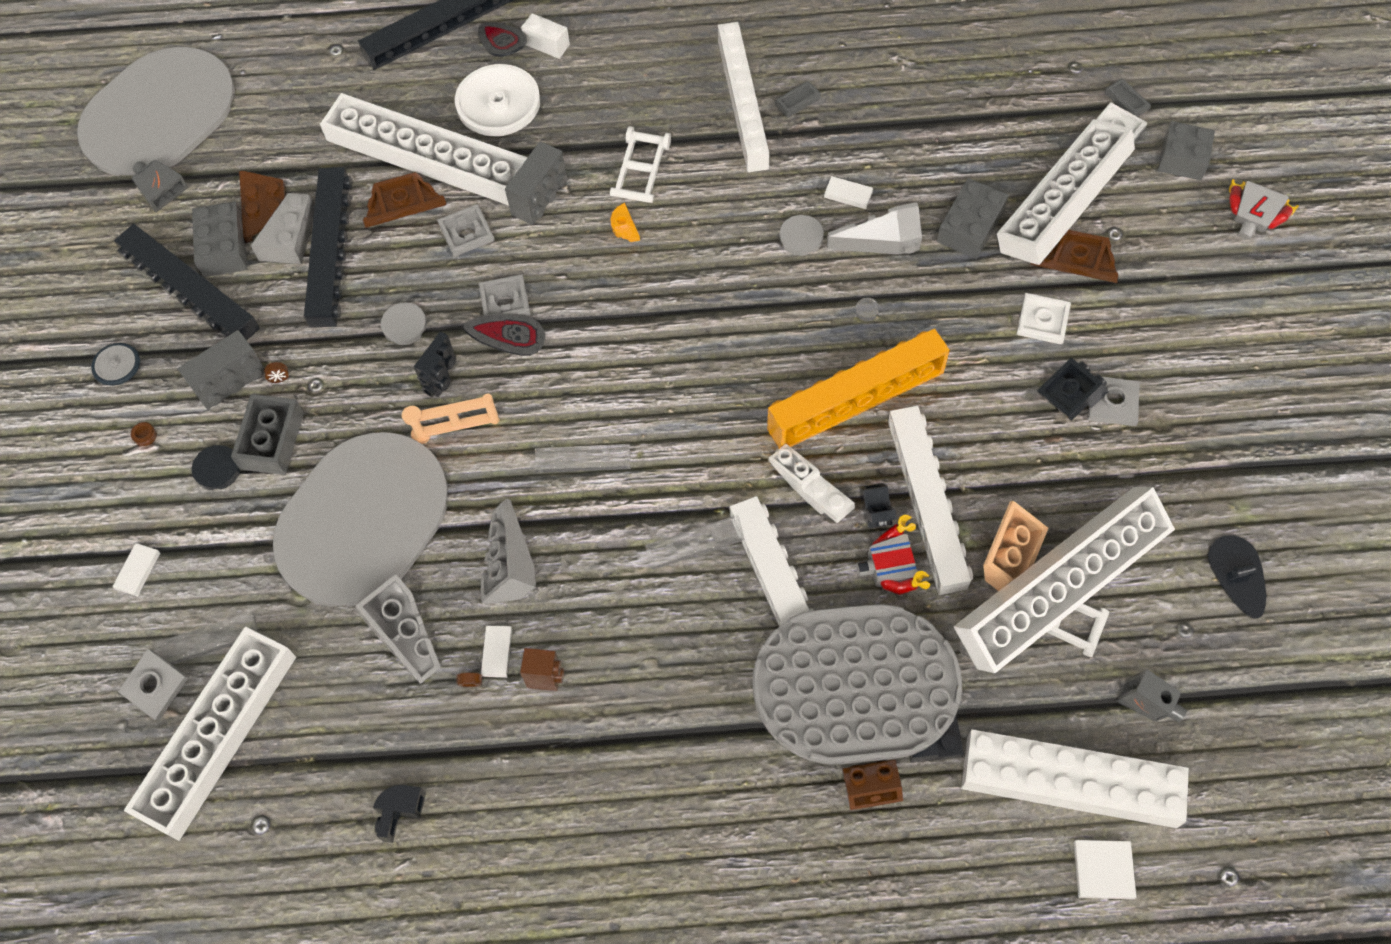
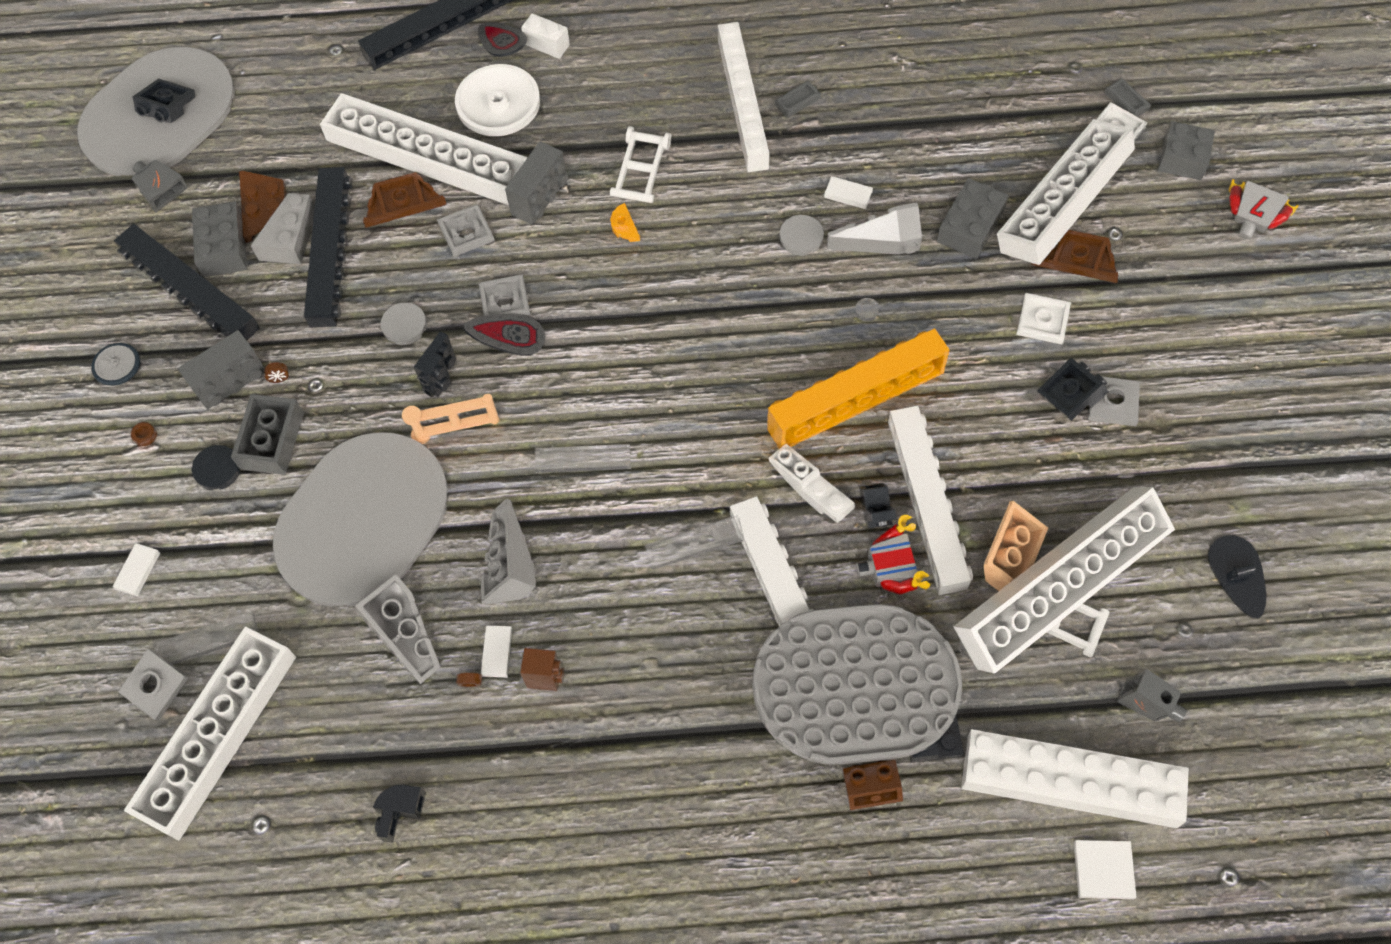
(162, 100): none -> black plate

